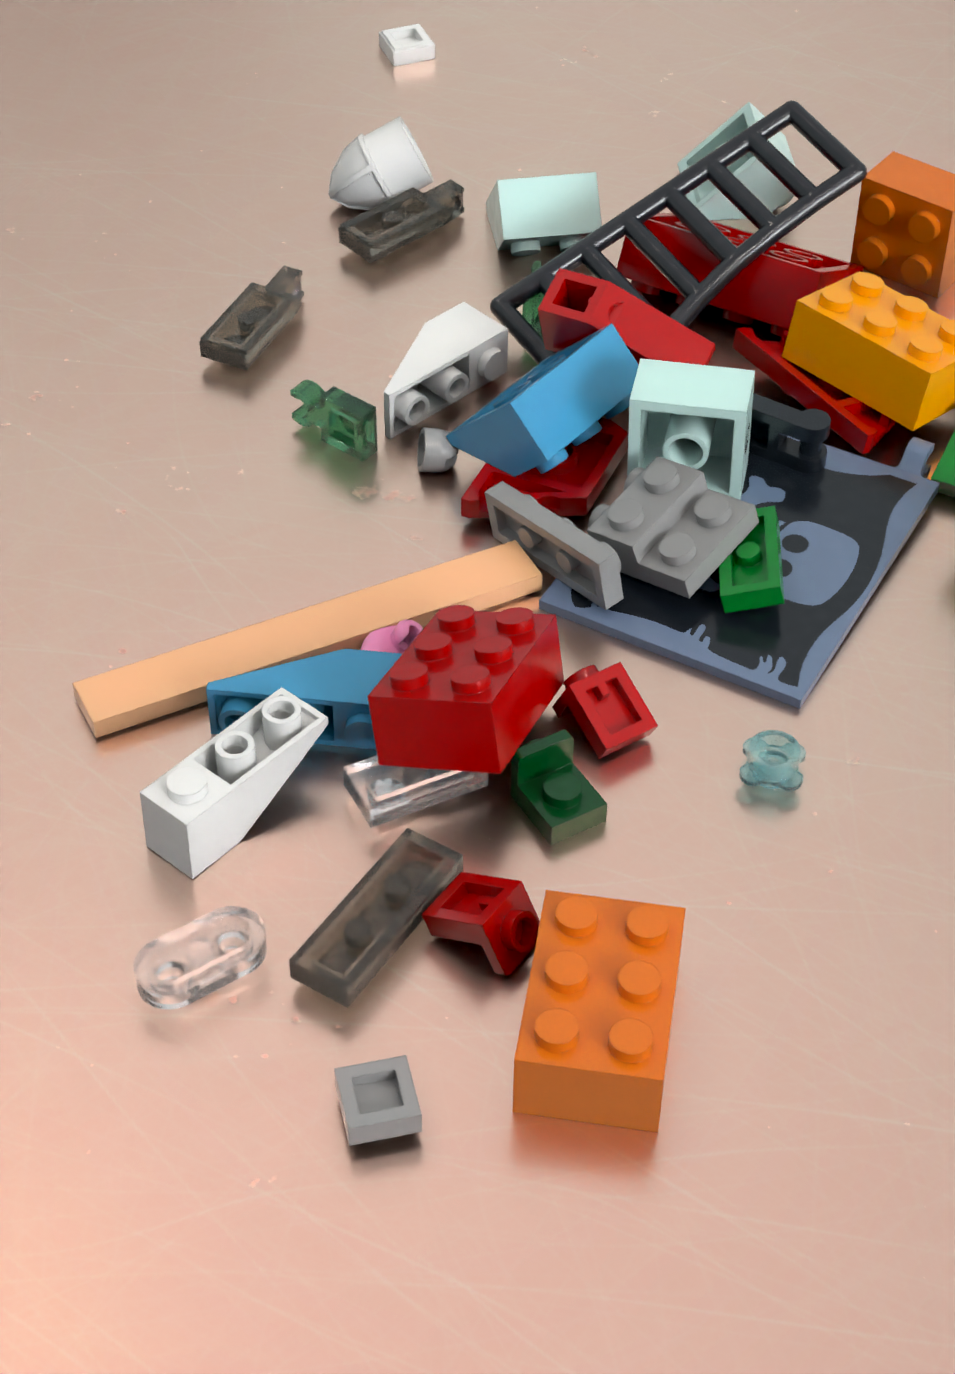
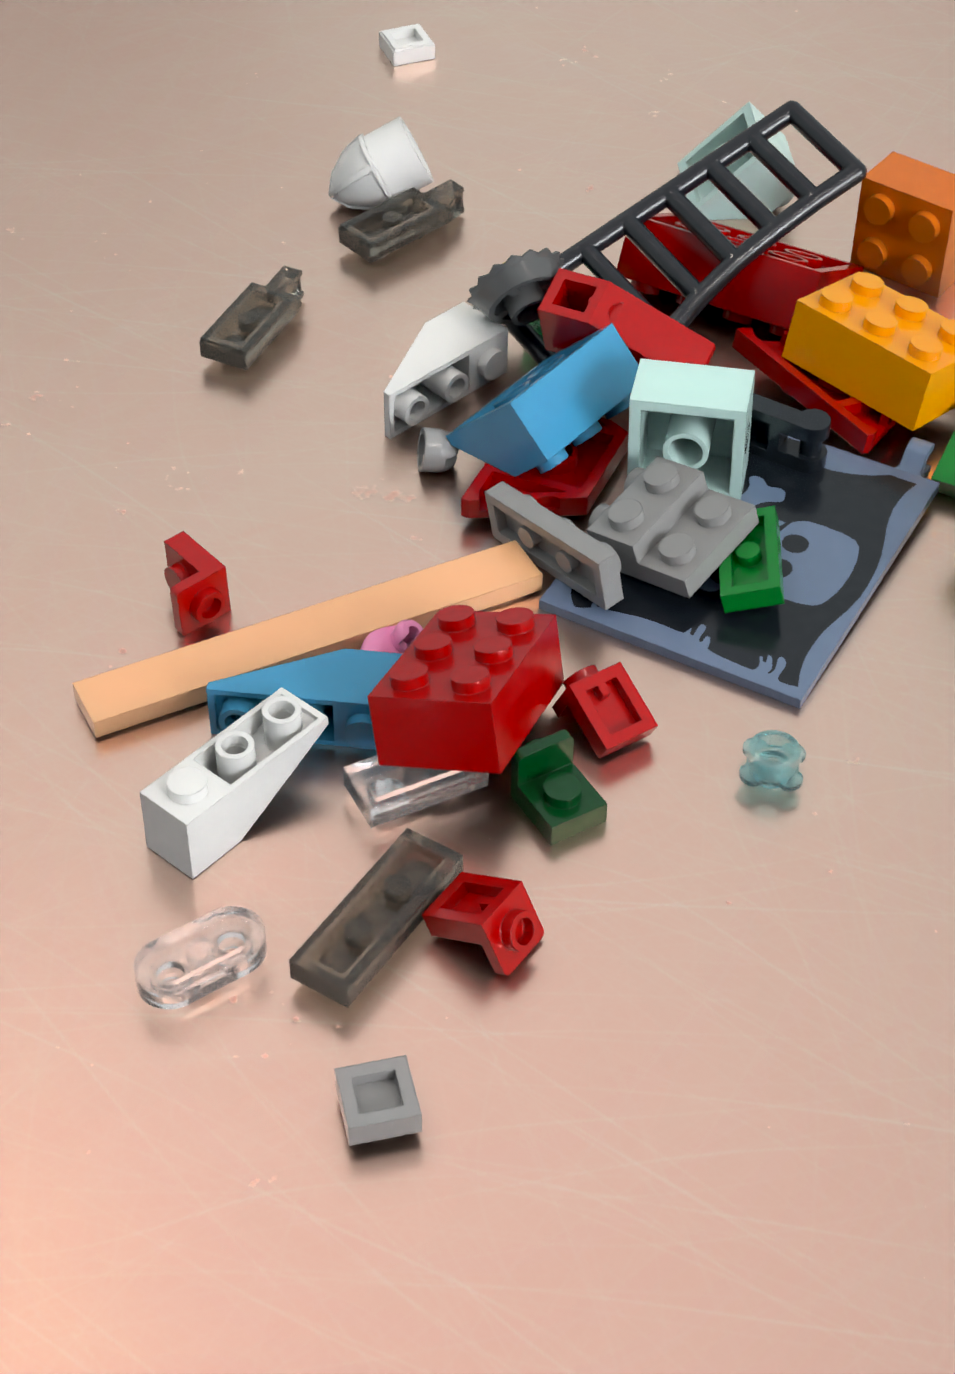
(195, 583): none -> red bracket
(343, 418): clear green plate -> none
(516, 287): none -> dark grey piece
(543, 212): light aqua slope -> none
(599, 1011): orange brick -> none

